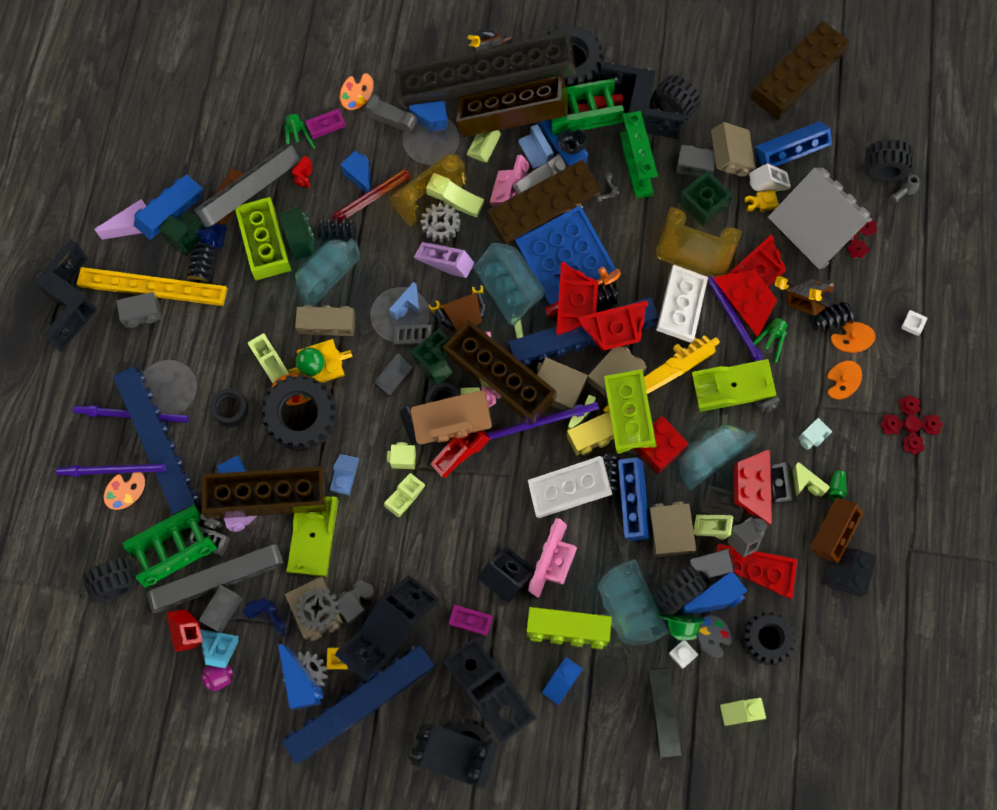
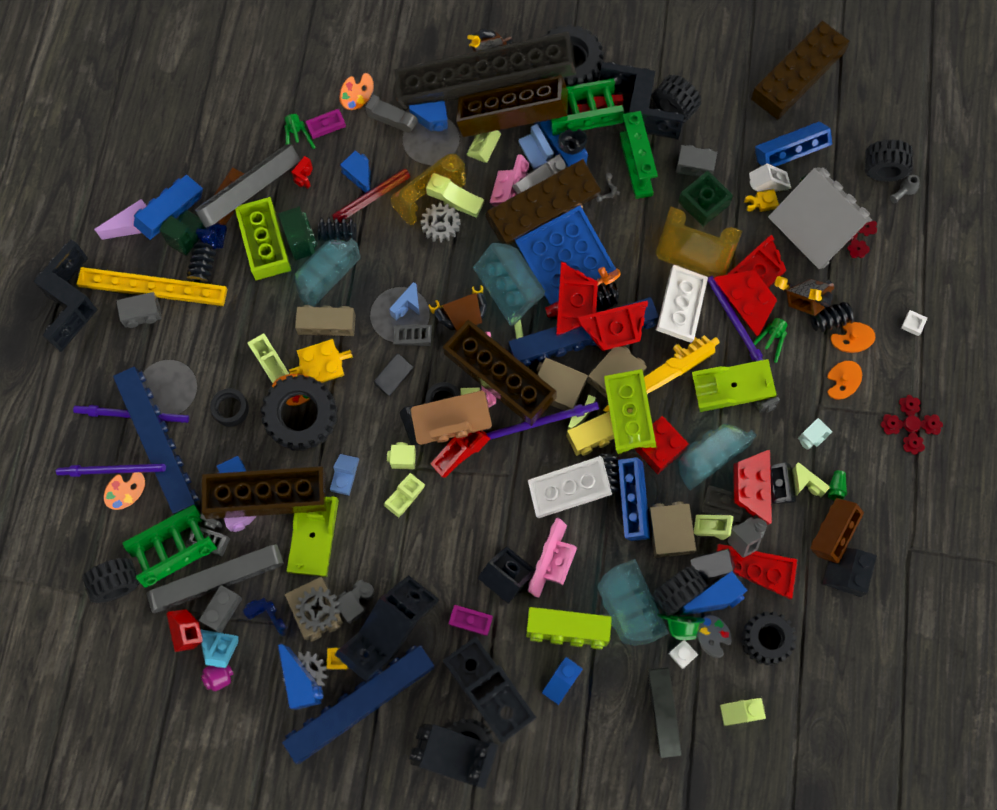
(310, 361): green hair -> none
(431, 358): clear green brick -> none
(445, 258): lavender slope -> none
(733, 149): dark tan brick -> none

